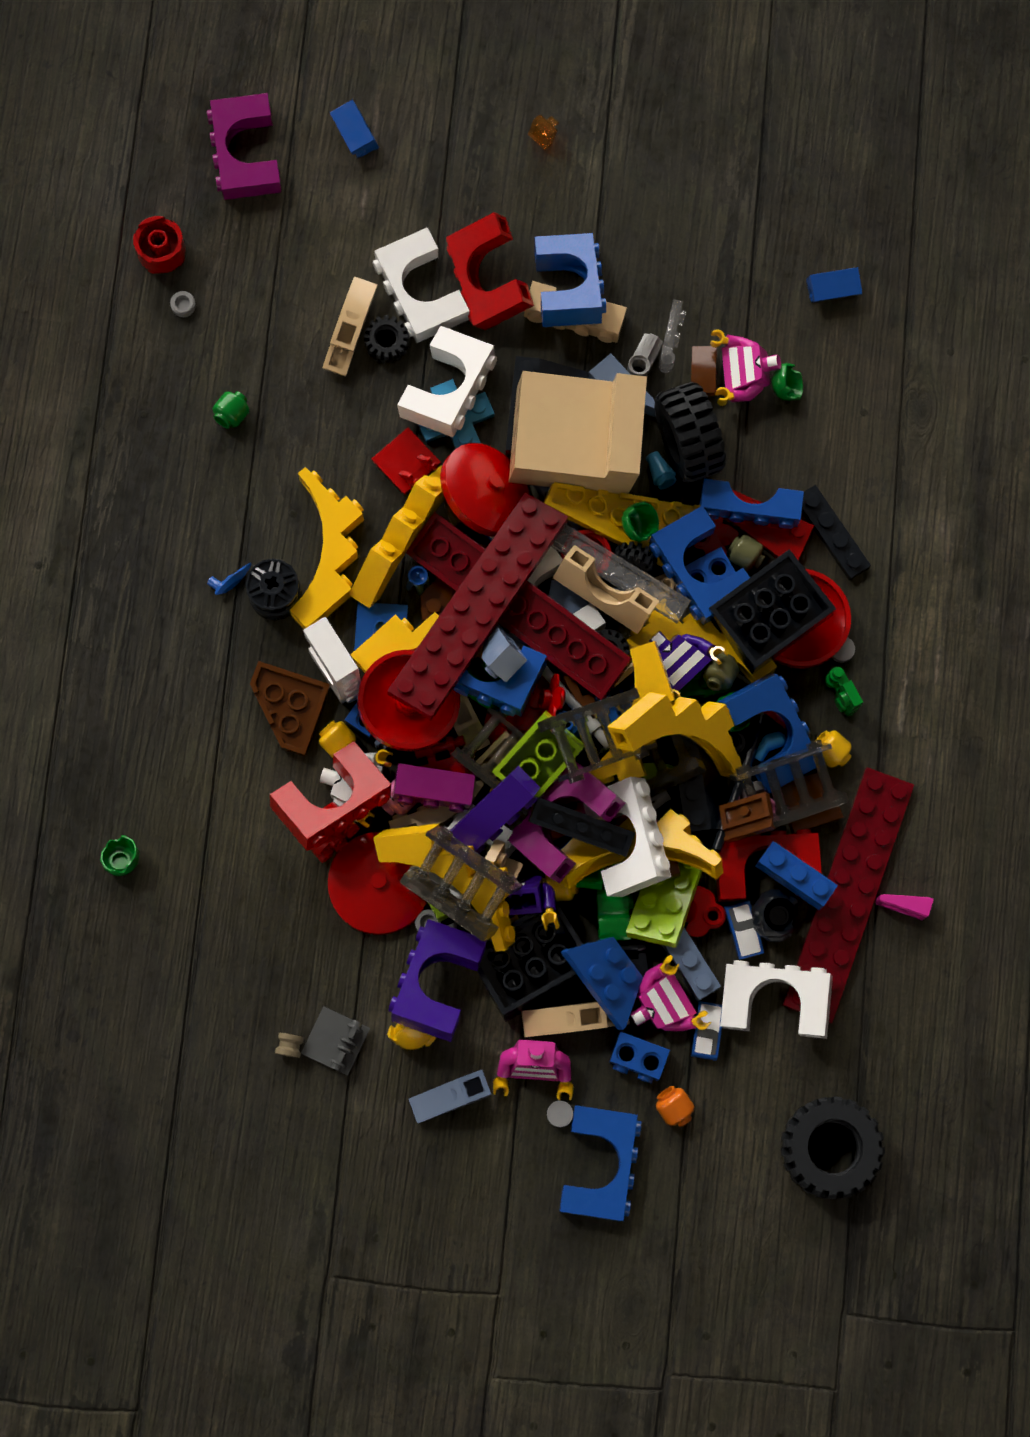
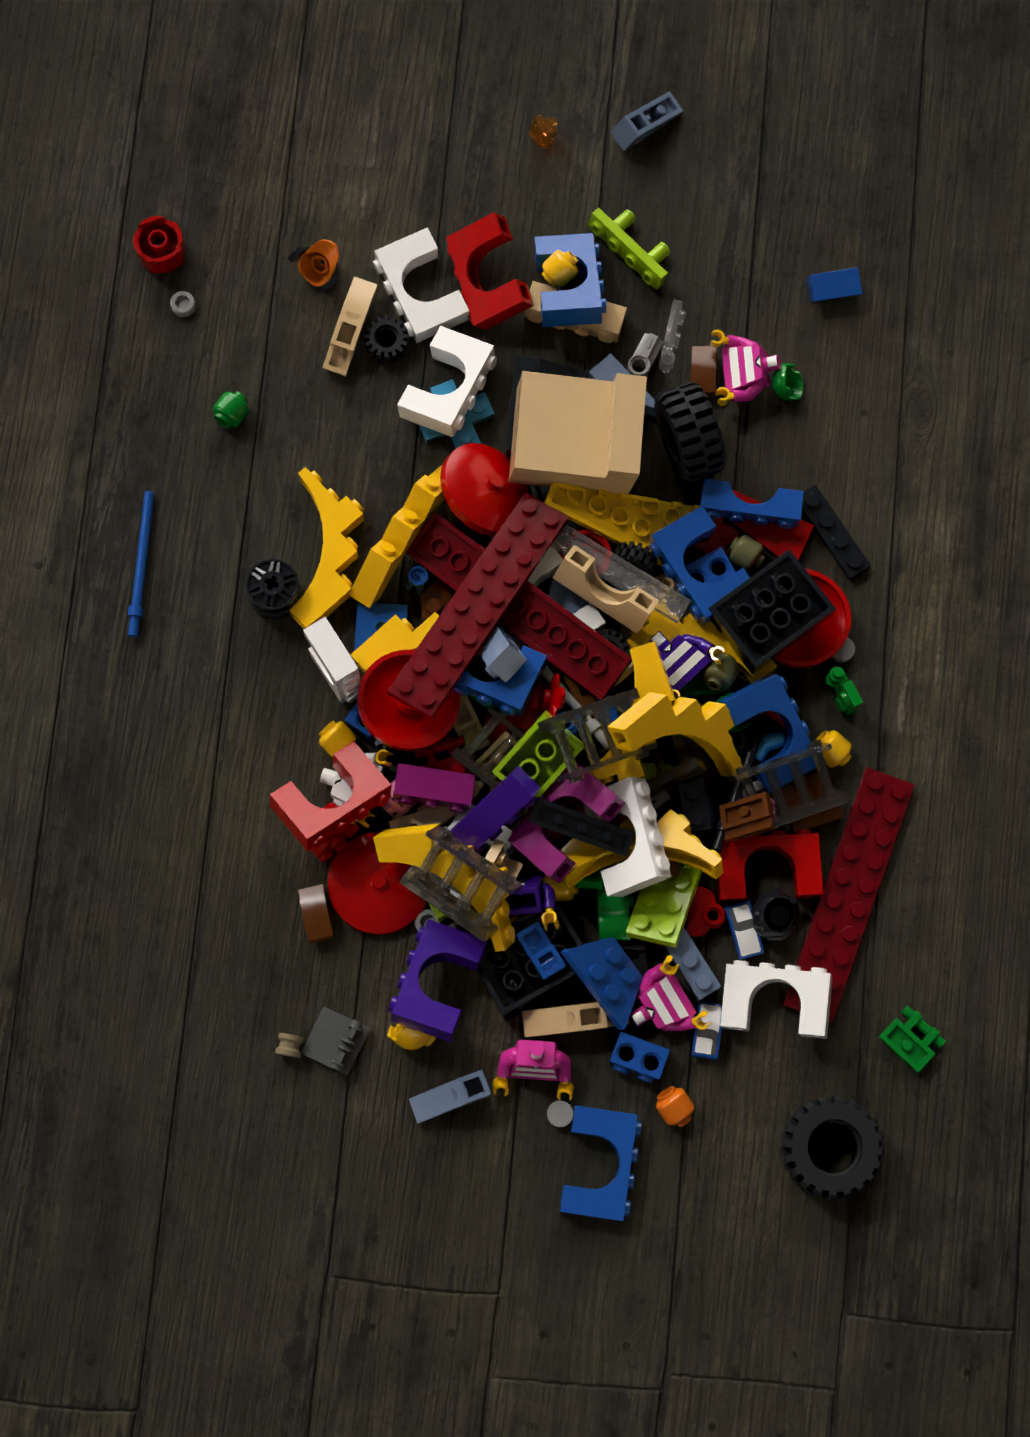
(120, 856): green hair -> none
(135, 610): none -> blue bar
(229, 118): magenta arch -> none
(230, 582): blue bar -> none
(289, 704): reddish brown plate -> none
(316, 913): none -> reddish brown slope
(318, 263): none -> orange cap
(354, 129): blue hinge -> none
(406, 460): red plate -> none
(540, 950): none -> blue slope
(560, 268): none -> yellow head
(635, 257): none -> lime plate
(640, 521): green hair -> none
(645, 120): none -> sand blue slope
(661, 472): dark azure cone -> none
(796, 875): blue brick -> none
(907, 1044): none -> green plate
(909, 905): dark pink slope -> none

